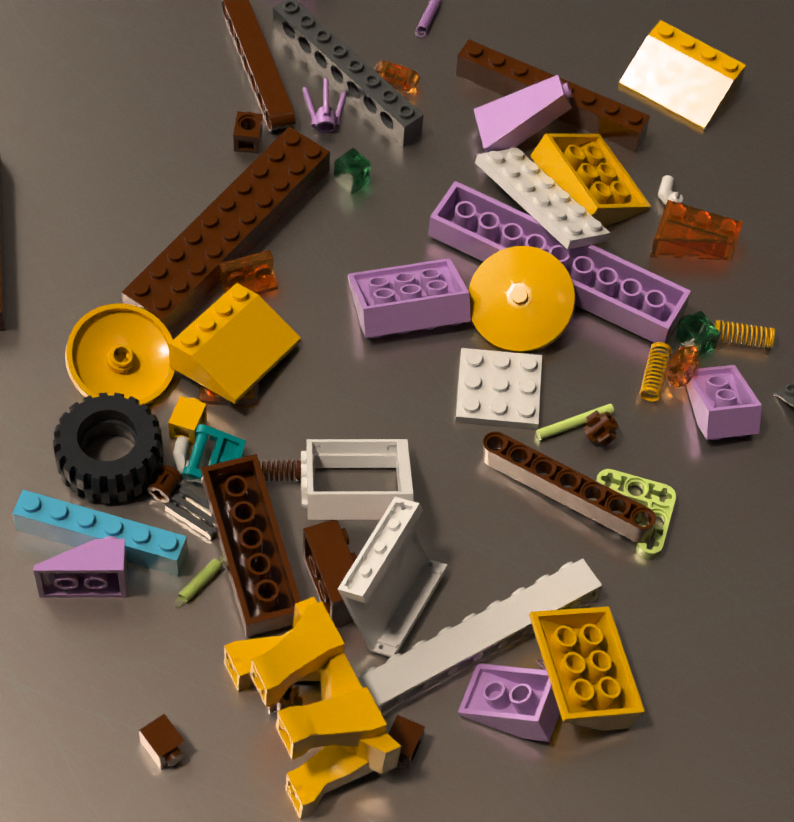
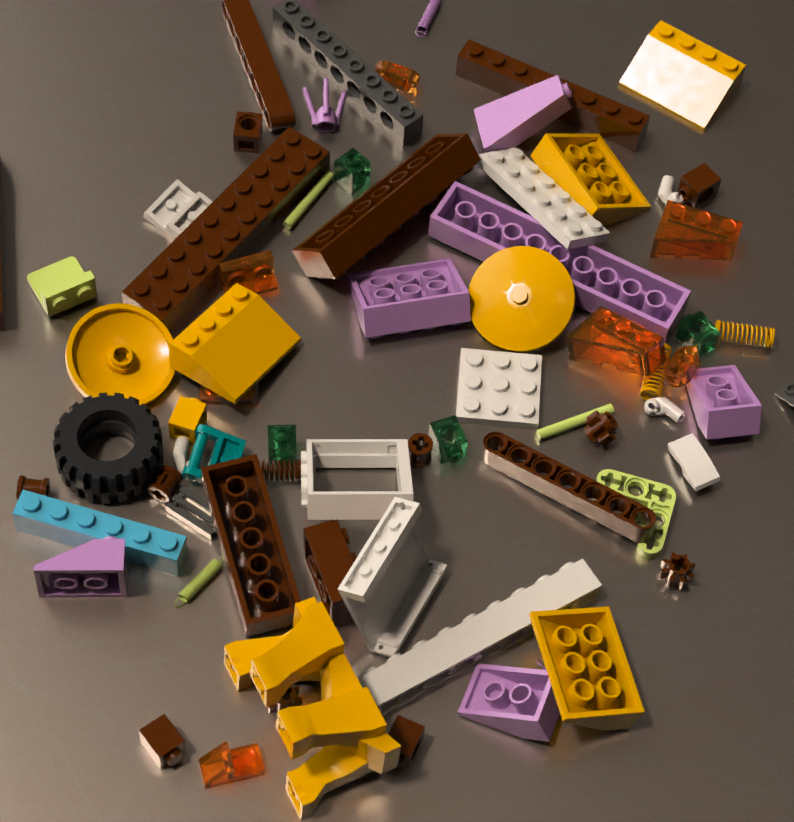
(33, 485): none -> reddish brown bush
(62, 285): none -> yellowish green bracket
(176, 209): none -> white slope
(230, 765): none -> clear orange slope
(282, 443): none -> clear green brick
(309, 198): none -> yellowish green bar
(386, 206): none -> reddish brown brick
(416, 449): none -> reddish brown bush
(449, 430): none -> clear green brick
(616, 342): none -> clear orange wedge
(663, 406): none -> white arm
(684, 573): none -> reddish brown gear
(695, 462): none -> white slope
(699, 185): none -> reddish brown brick

